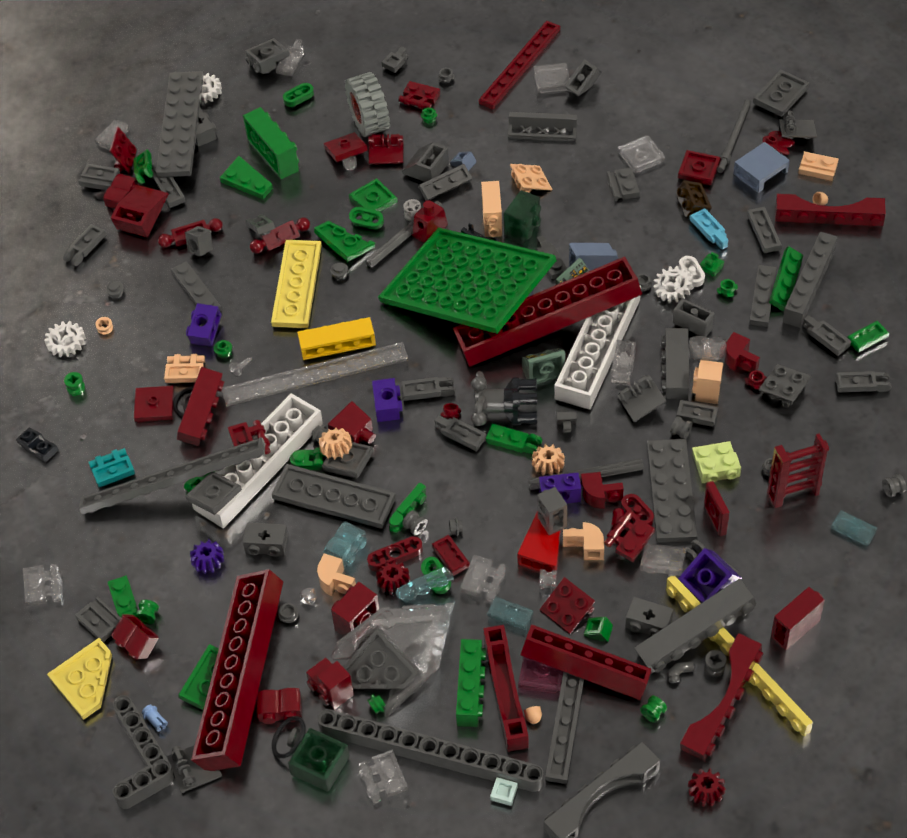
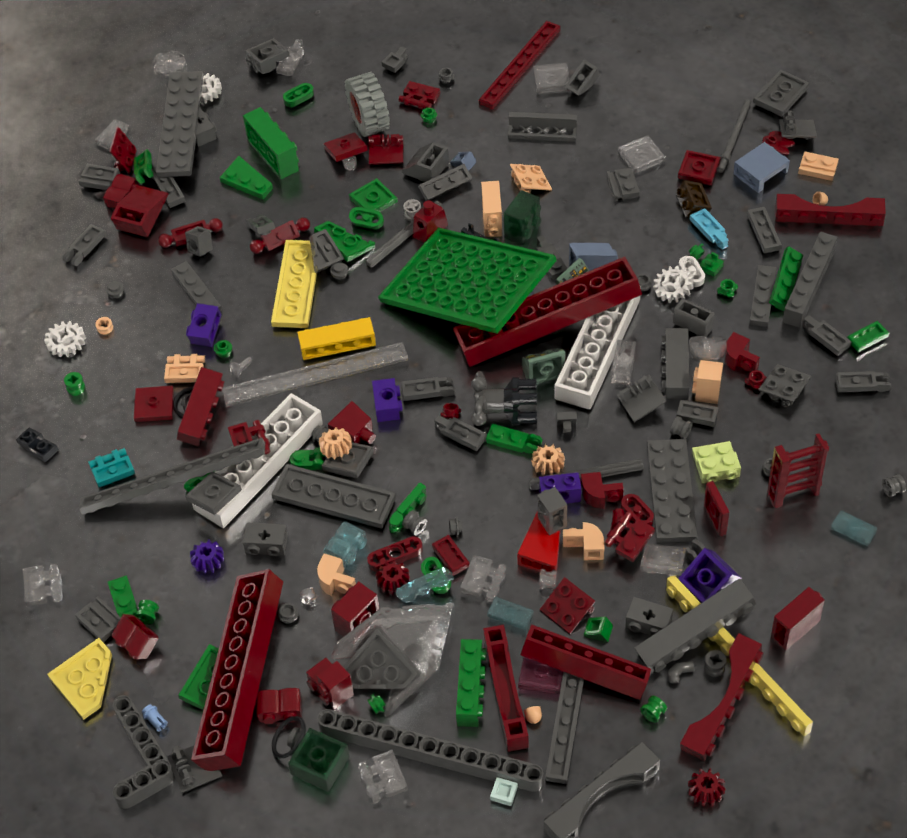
(162, 60): none -> clear plate
(324, 251): none -> dark grey wing
(697, 251): none -> green plate

